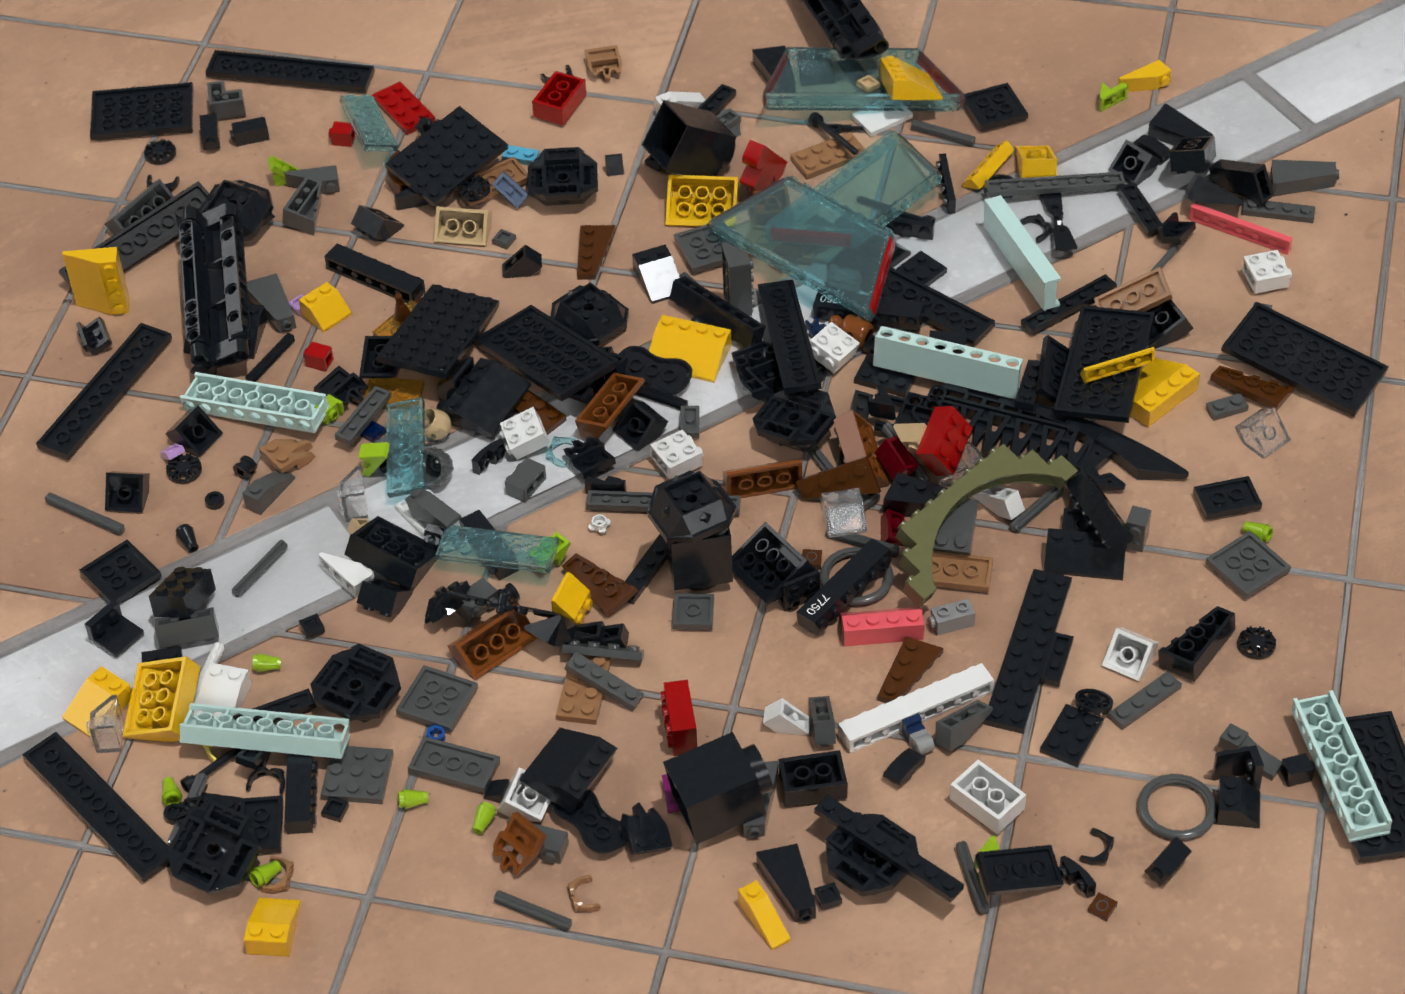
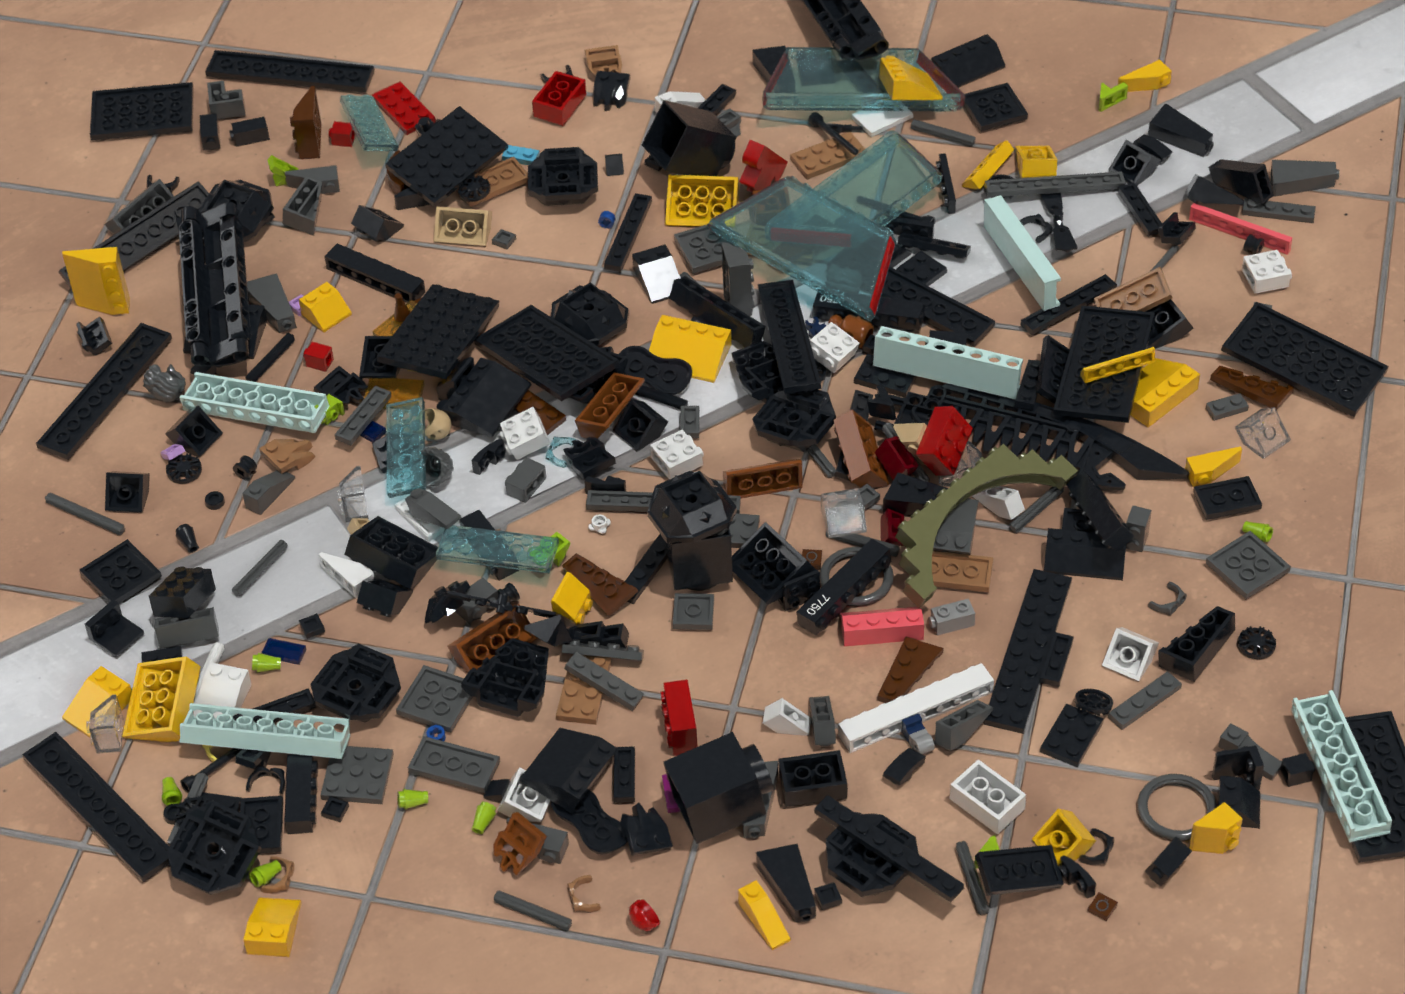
(160, 150): black wheel -> none
(164, 385): none -> dark grey hair
(287, 651): none -> clear blue tile
(307, 126): none -> reddish brown slope
(373, 456): lime slope -> none
(434, 532): black tile -> none
(510, 189): sand blue plate -> none
(511, 679): none -> black wedge
(522, 263): black slope -> none
(592, 249): reddish brown wing -> none
(606, 219): none -> blue bush
(610, 89): none -> black plate
(624, 774): none -> black plate
(628, 232): none -> black plate
(643, 916): none -> red hair
(742, 528): none -> dark grey plate
(842, 477): reddish brown wing -> none
(868, 84): tan tile -> none
(940, 246): none -> black plate
(970, 60): none -> black slope
(1065, 835): none -> yellow slope
(1171, 607): none -> dark grey cap
(1192, 154): black brick -> none
(1210, 466): none -> yellow slope
(1216, 831): none -> yellow slope
(1253, 244): none -> black wheel

